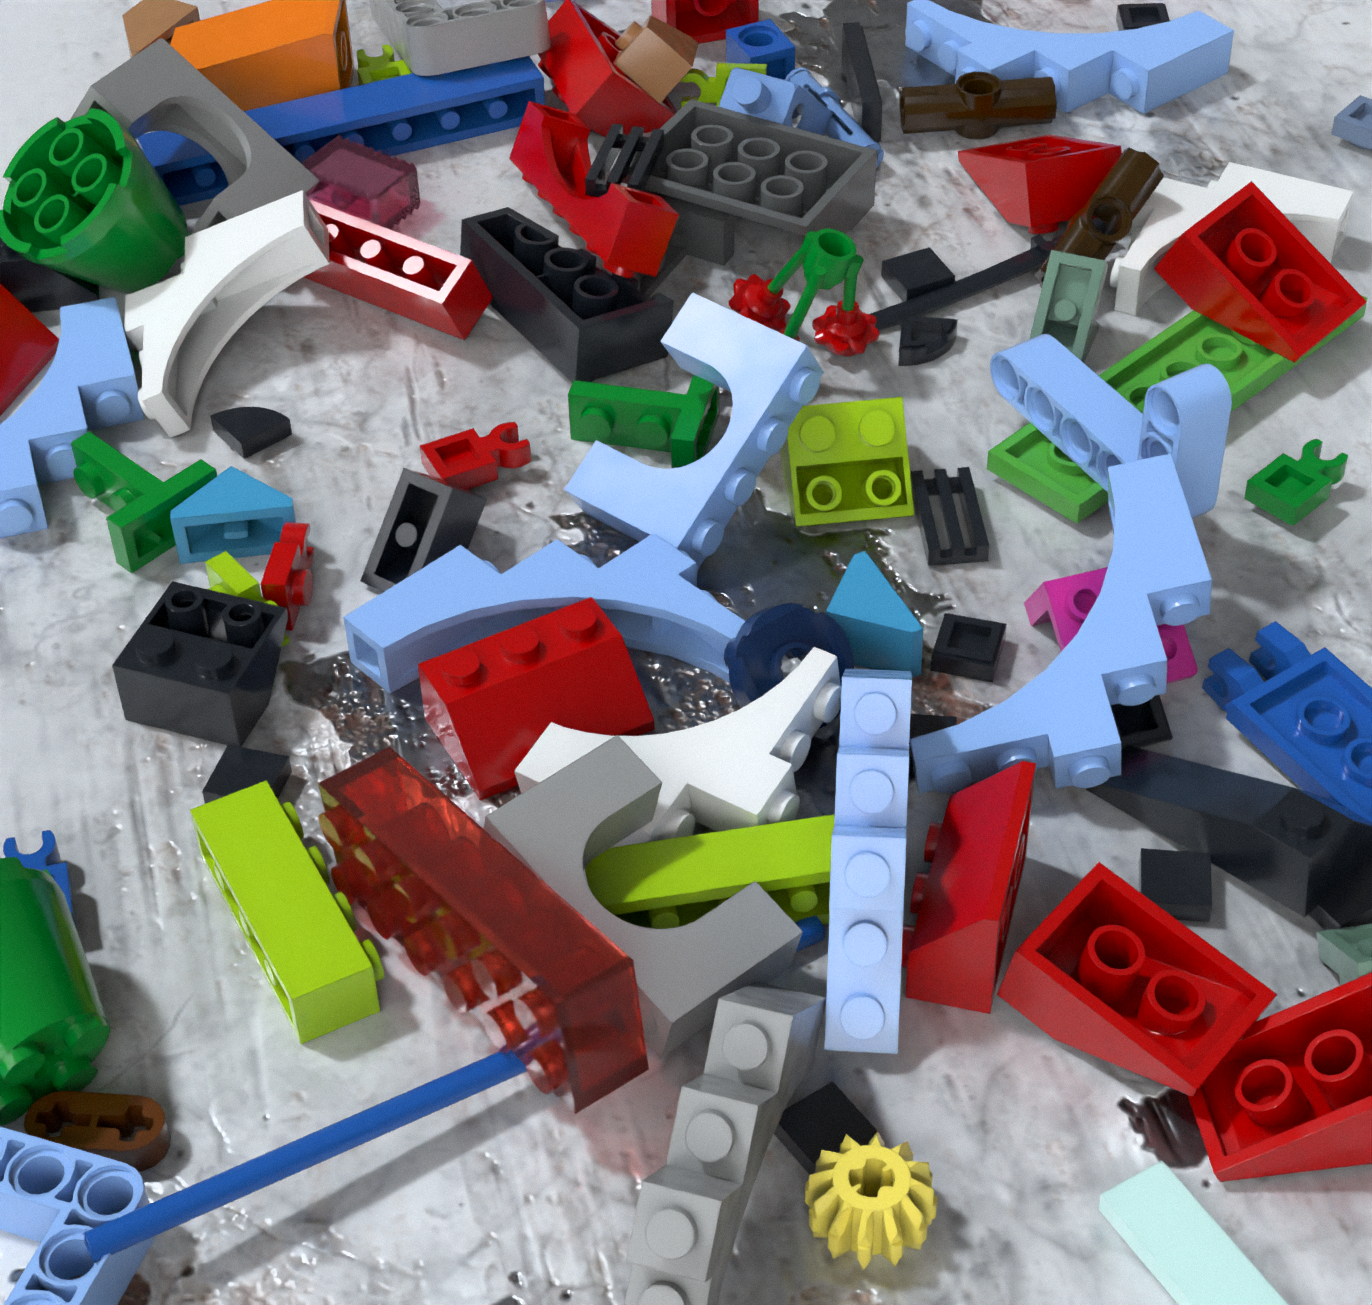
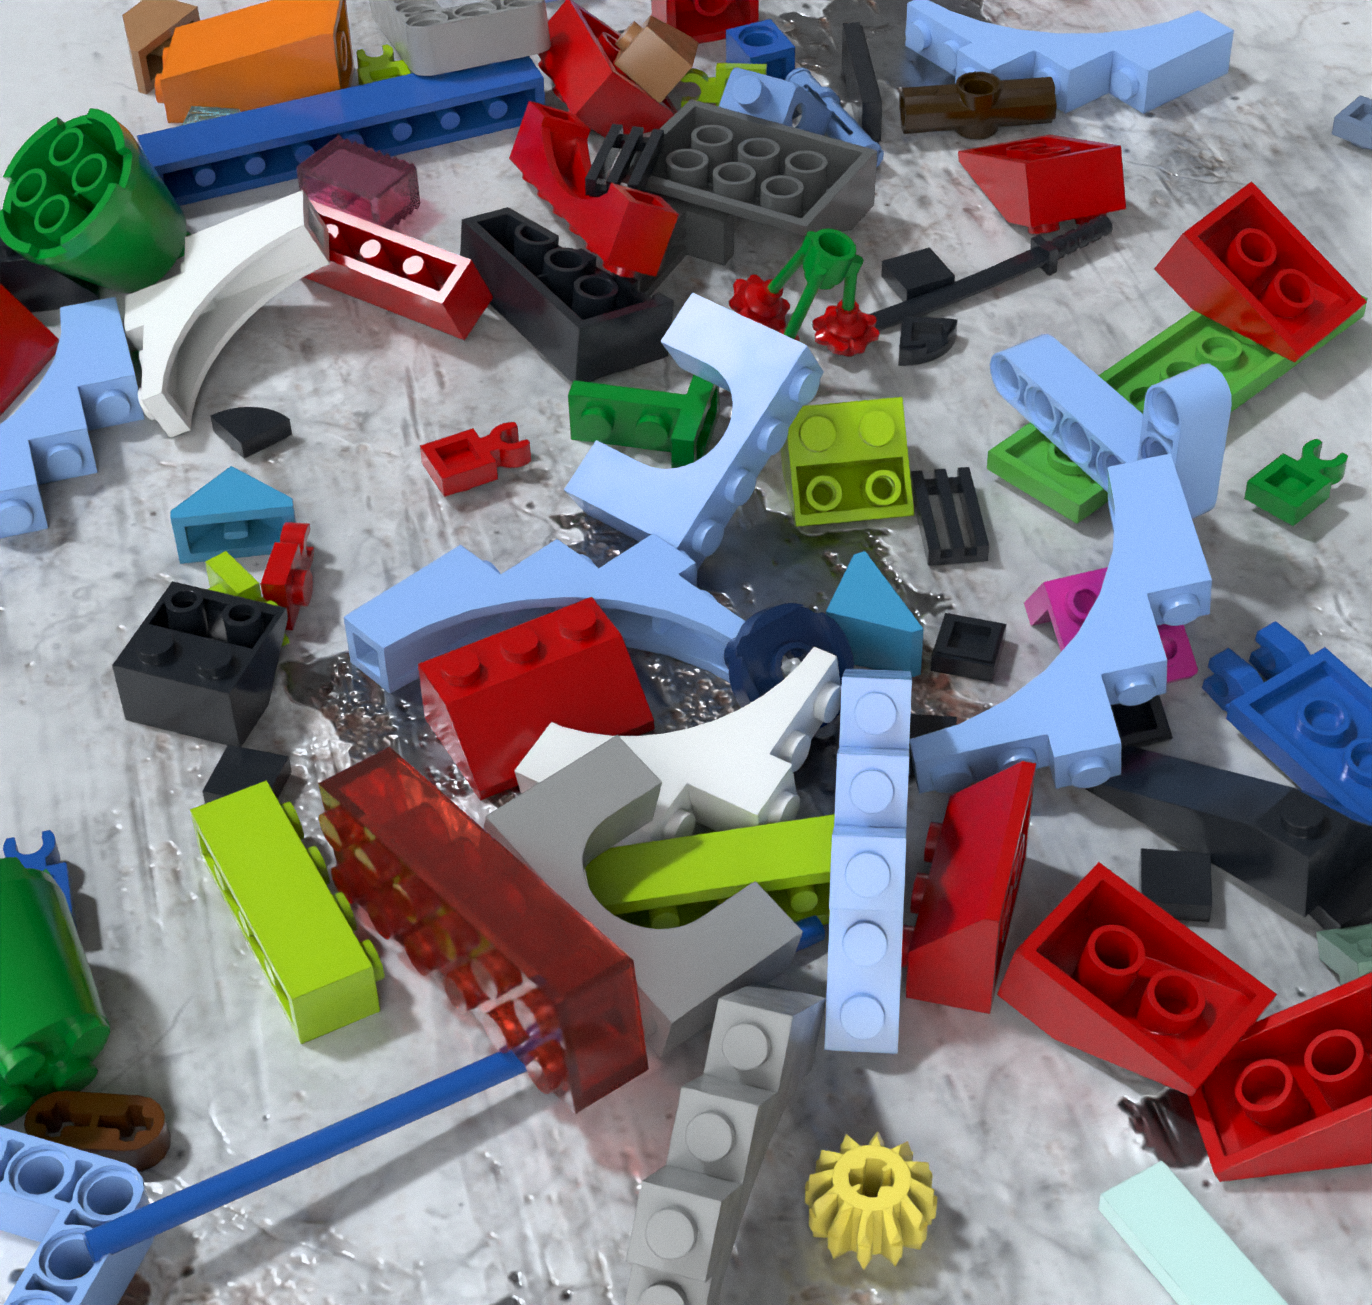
(140, 501): green bracket -> none
(169, 94): light grey arch -> none
(420, 526): black slope -> none
(821, 1124): black tile -> none
(1070, 301): sand green slope -> none
(1115, 203): dark brown piece -> none
(1140, 15): black tile -> none
(1175, 206): white arch -> none

